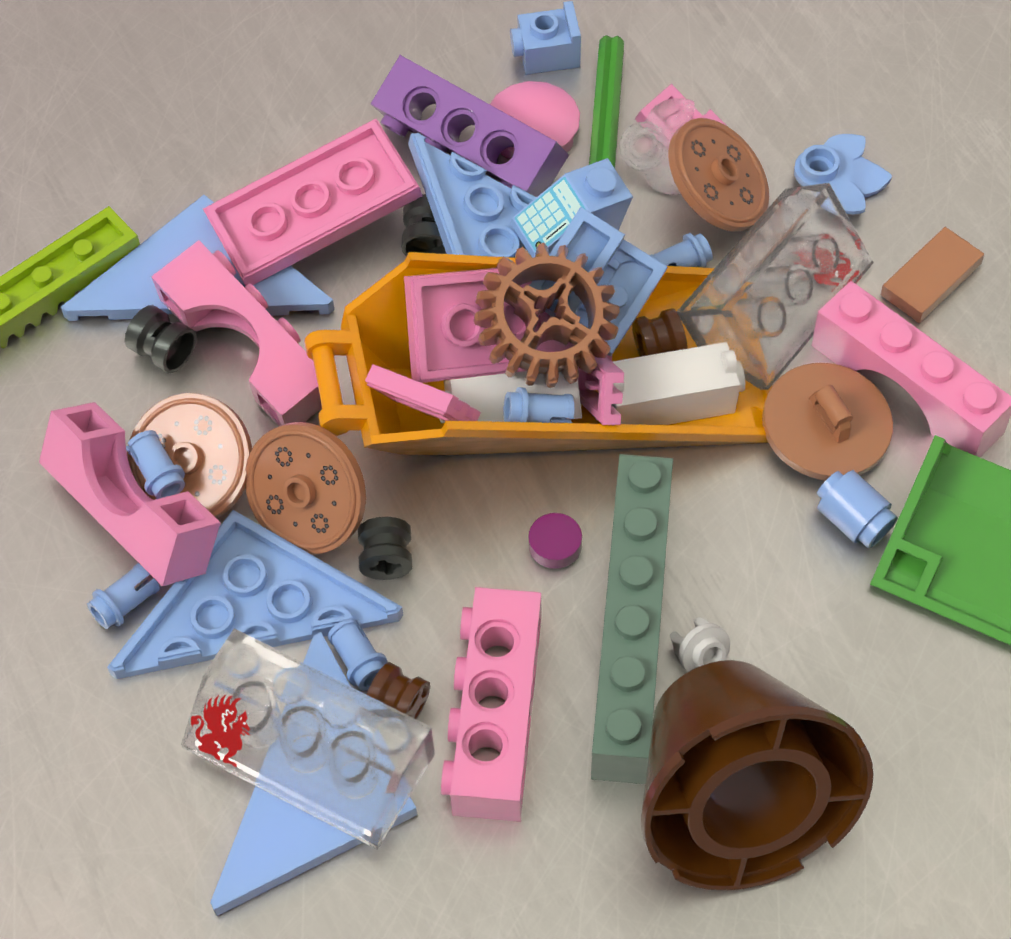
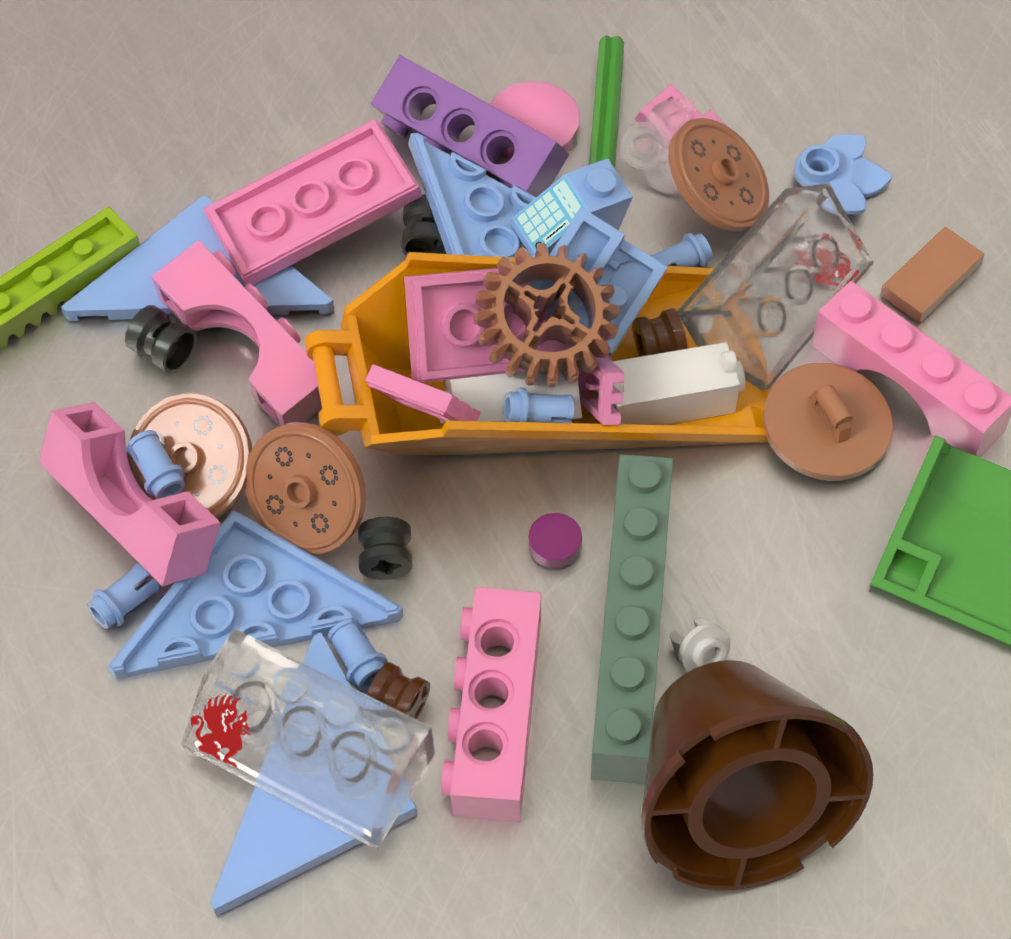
(547, 40): light blue brick -> none
(856, 508): light blue brick -> none

